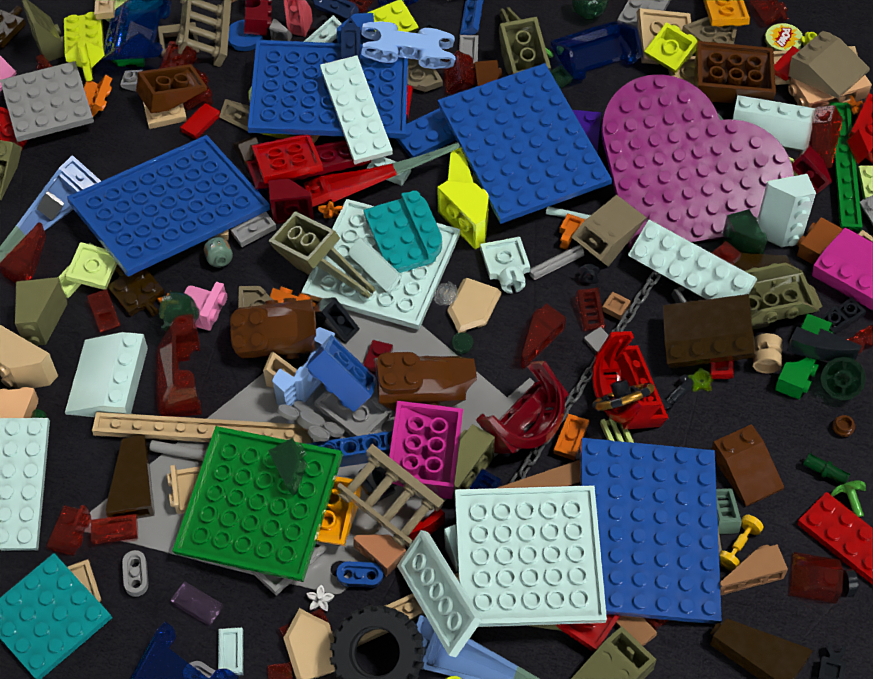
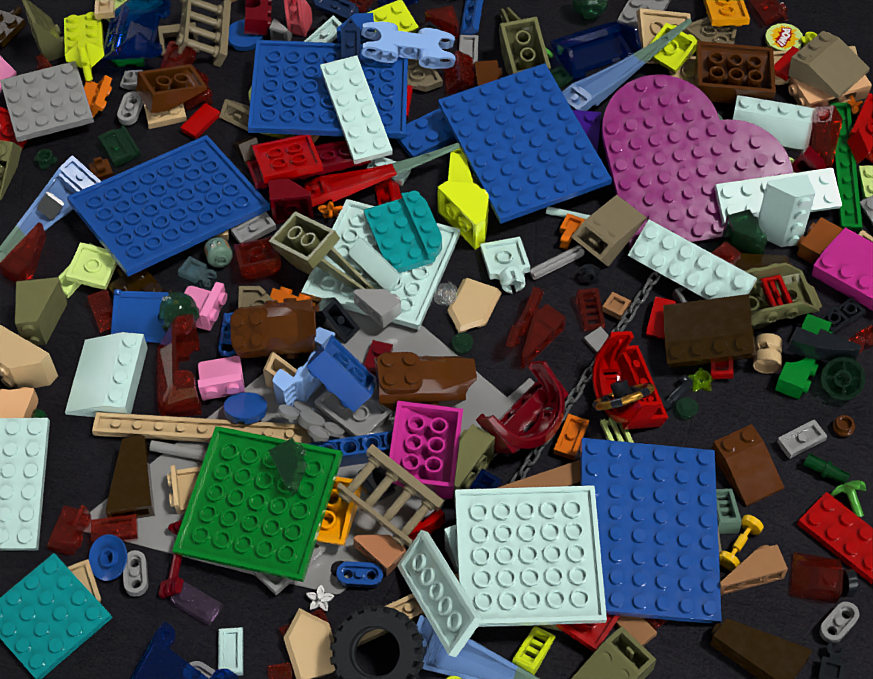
(45, 158): none -> clear green plate
(101, 168): none -> reddish brown tile
(101, 559): none -> blue dish
(119, 146): none -> clear green plate
(129, 112): none -> light grey plate
(138, 314): none -> blue container
(174, 583): none -> dark red hinge
(196, 270): none -> clear light blue plate
(220, 378): none -> bright pink bracket
(225, 336): none -> blue piece
(245, 407): none -> blue tile
(257, 259): none -> clear red slope
(378, 304): none -> light grey slope
(387, 191): none -> red slope
(444, 19): none -> clear red slope
(522, 325): none -> clear red tile
(527, 662): none -> neon yellow slope
(599, 86): none -> medium blue plate
(656, 321): none -> red slope
(687, 408): none -> clear green plate
(748, 194): none -> light aqua plate
(764, 284): none -> red tile
(801, 439): none -> light grey plate
(839, 624): none -> light grey plate

